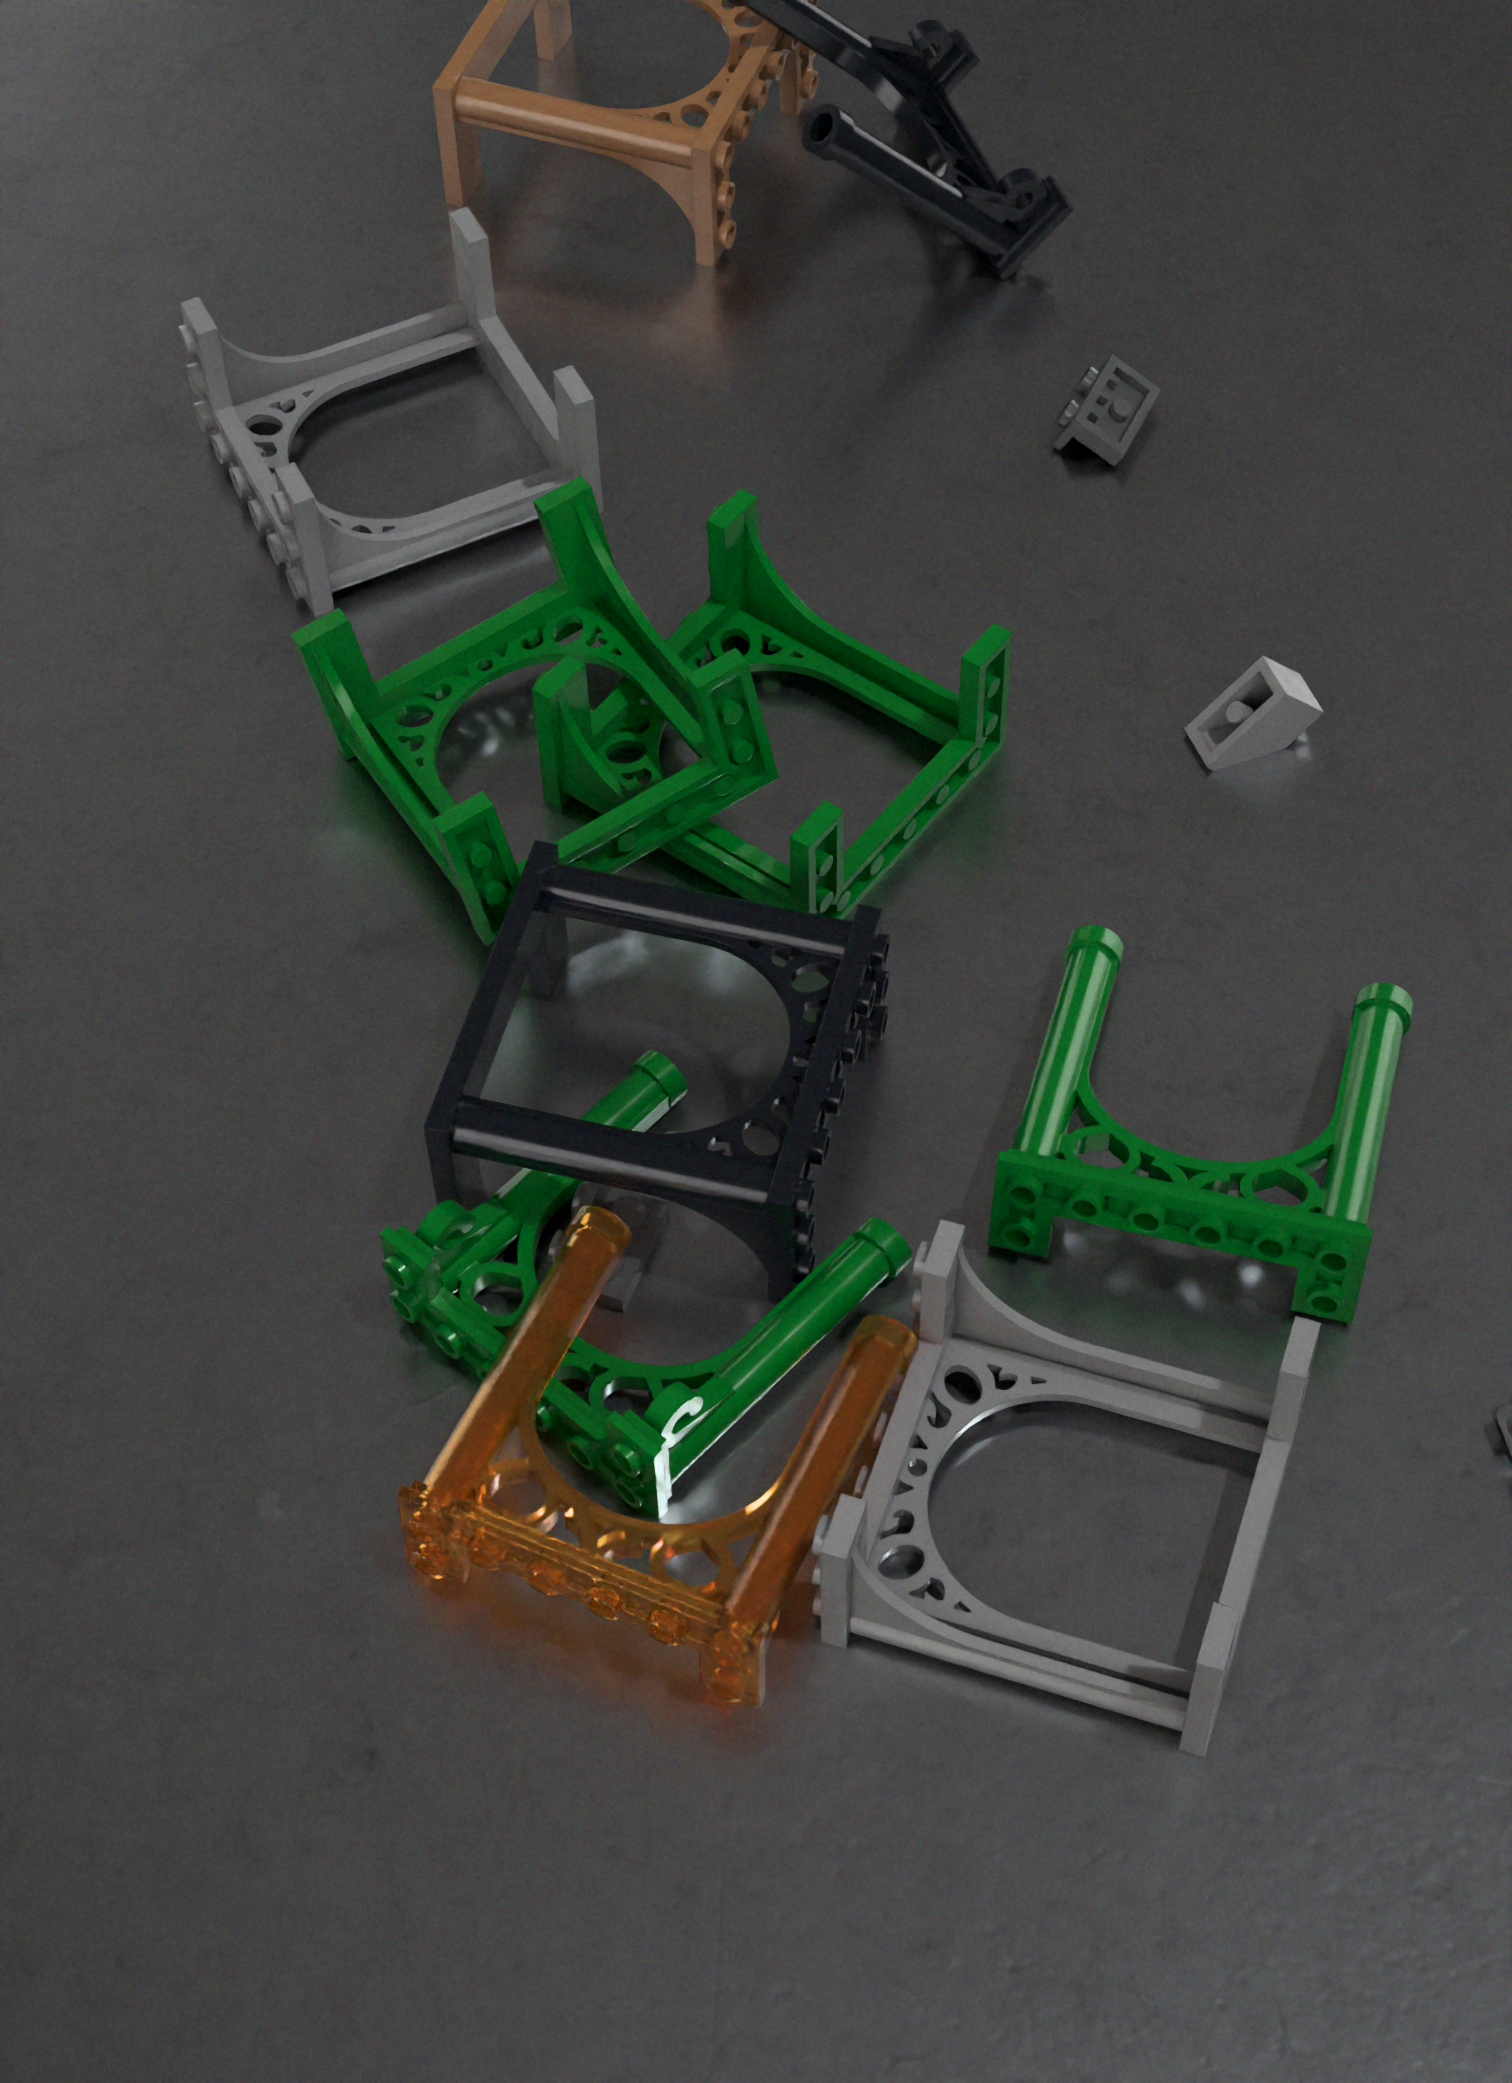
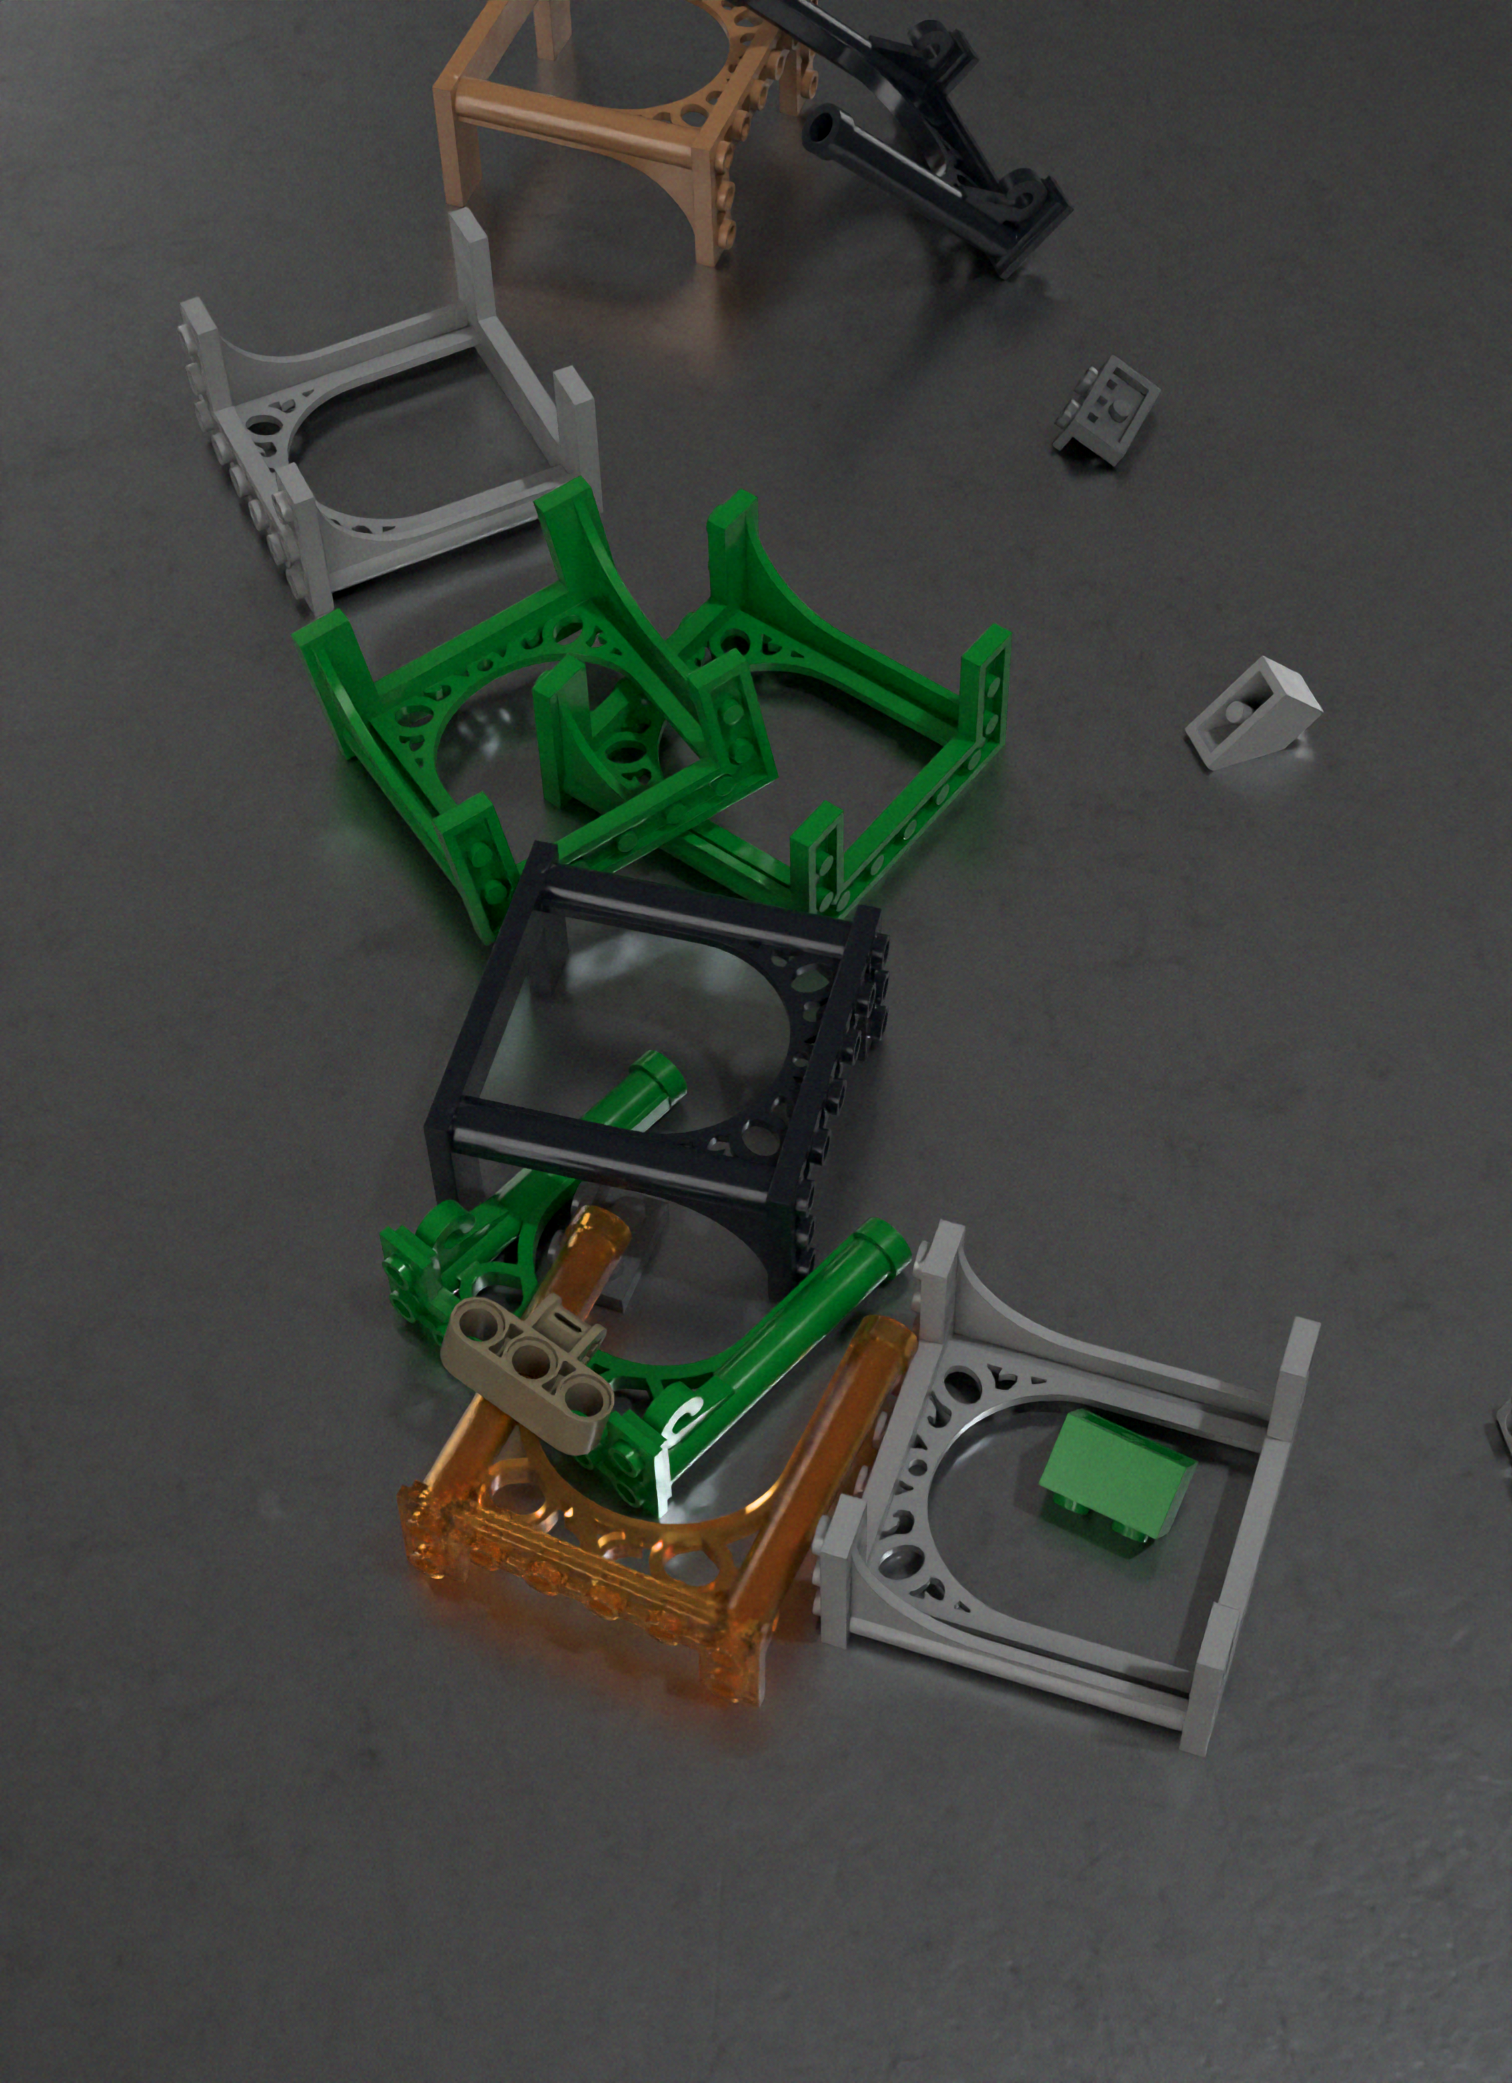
(548, 1346): none -> dark tan piece
(1117, 1475): none -> green brick
(1186, 1195): green arch -> none

